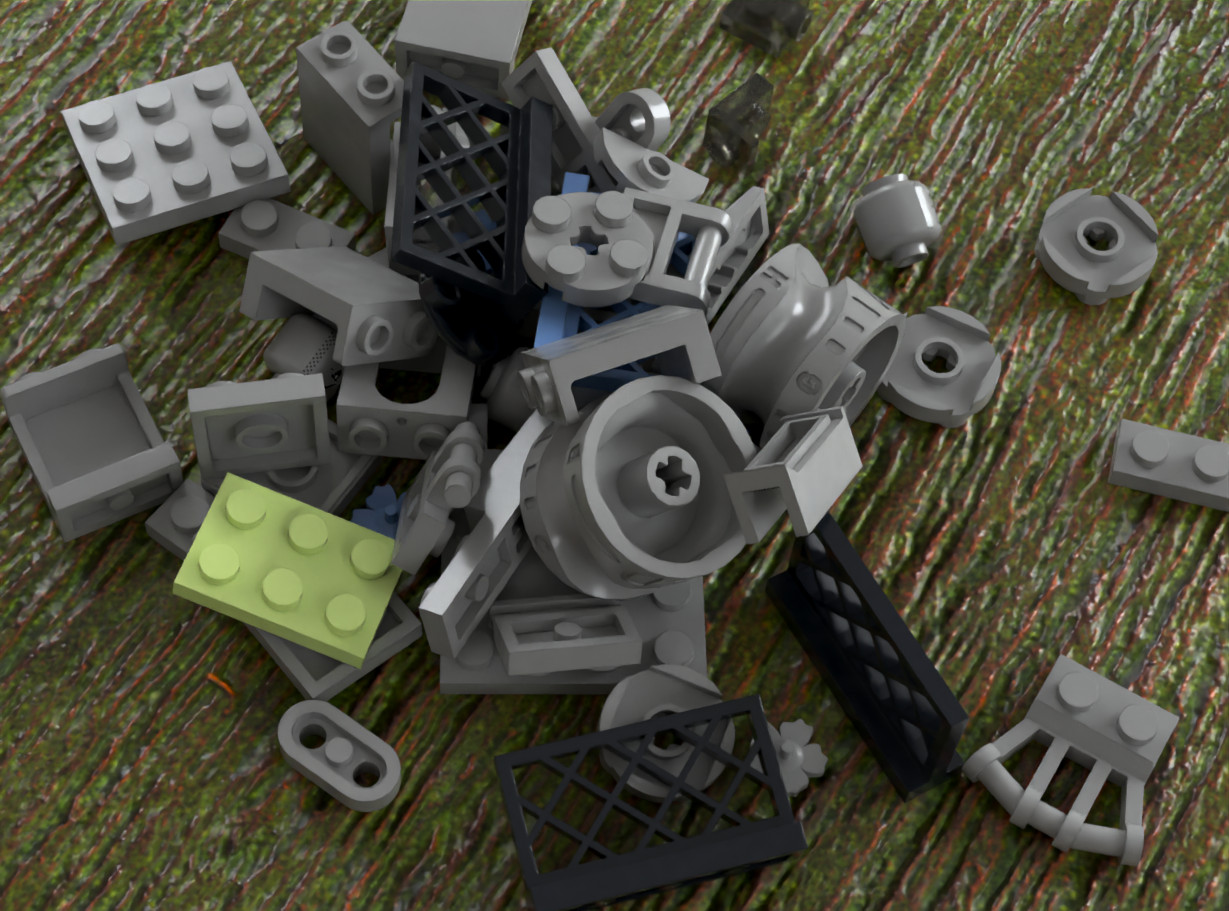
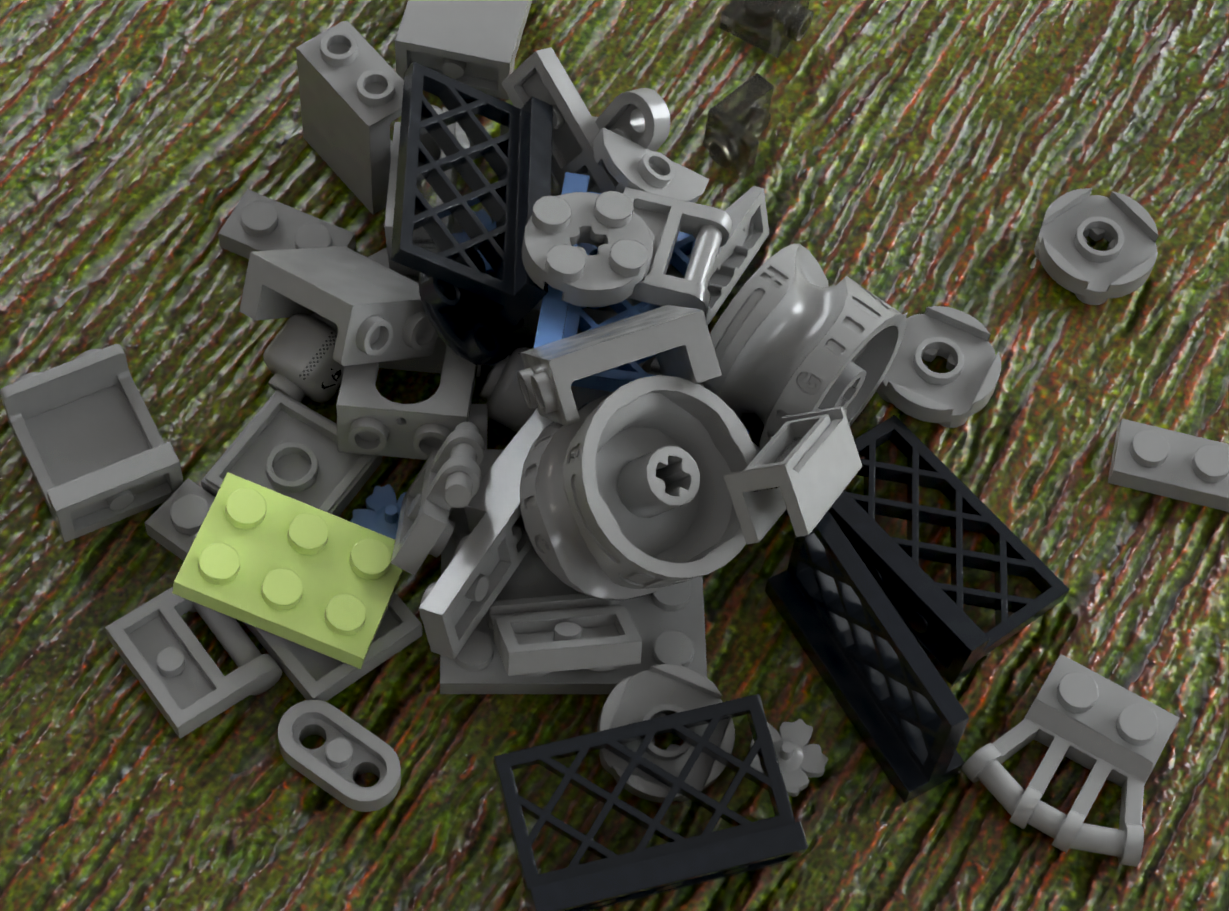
(175, 152): light grey plate -> none
(177, 667): none -> light grey plate
(260, 425): light grey plate -> none
(897, 220): light grey head -> none
(928, 607): none -> black fence

